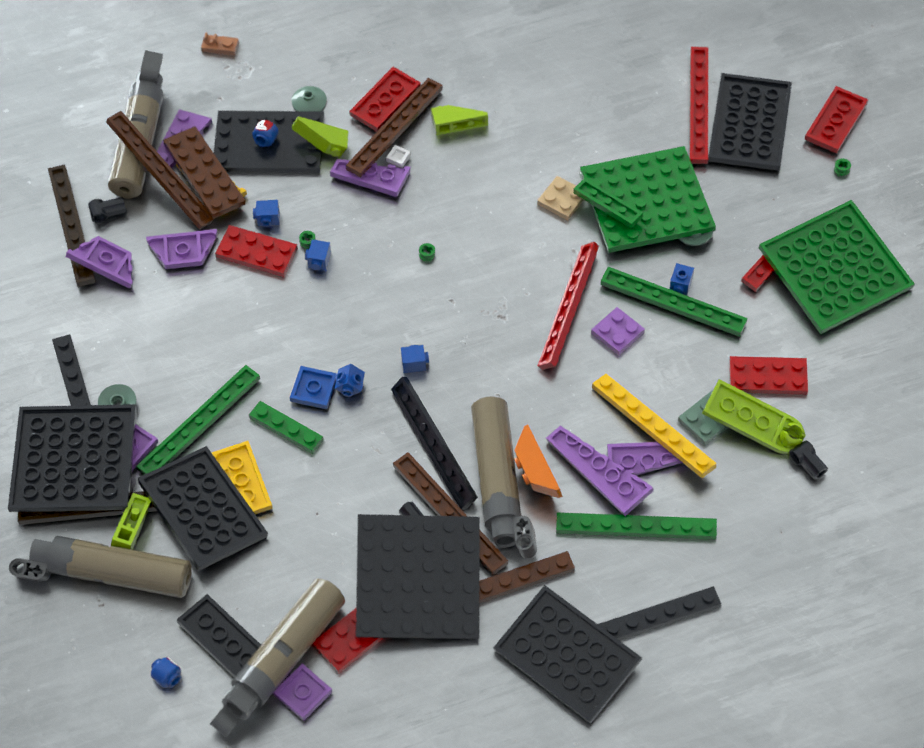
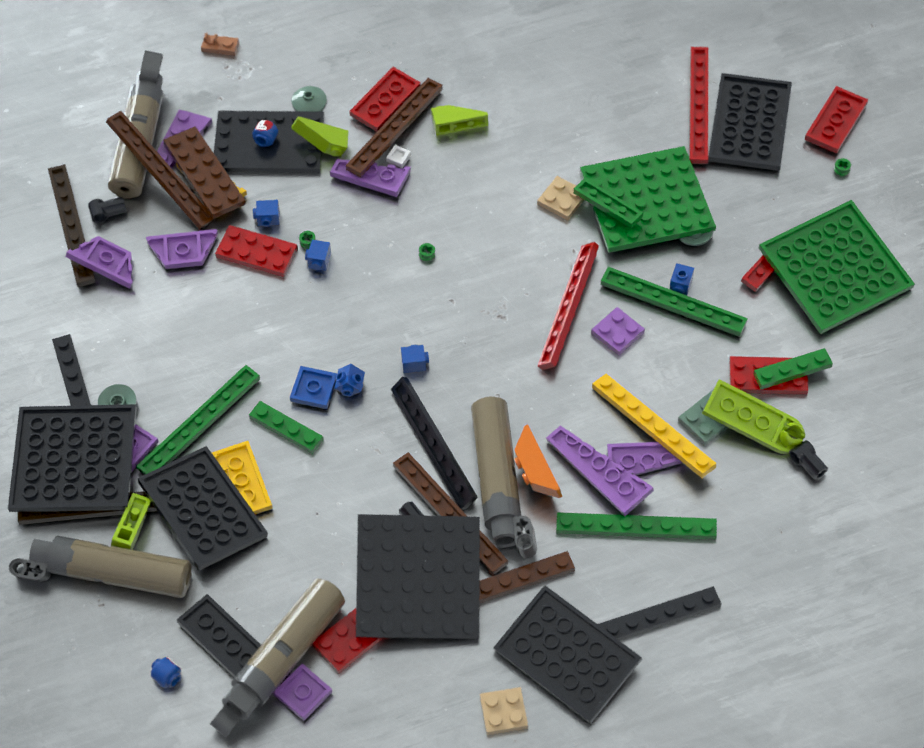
(503, 711): none -> tan plate
(793, 368): none -> green plate

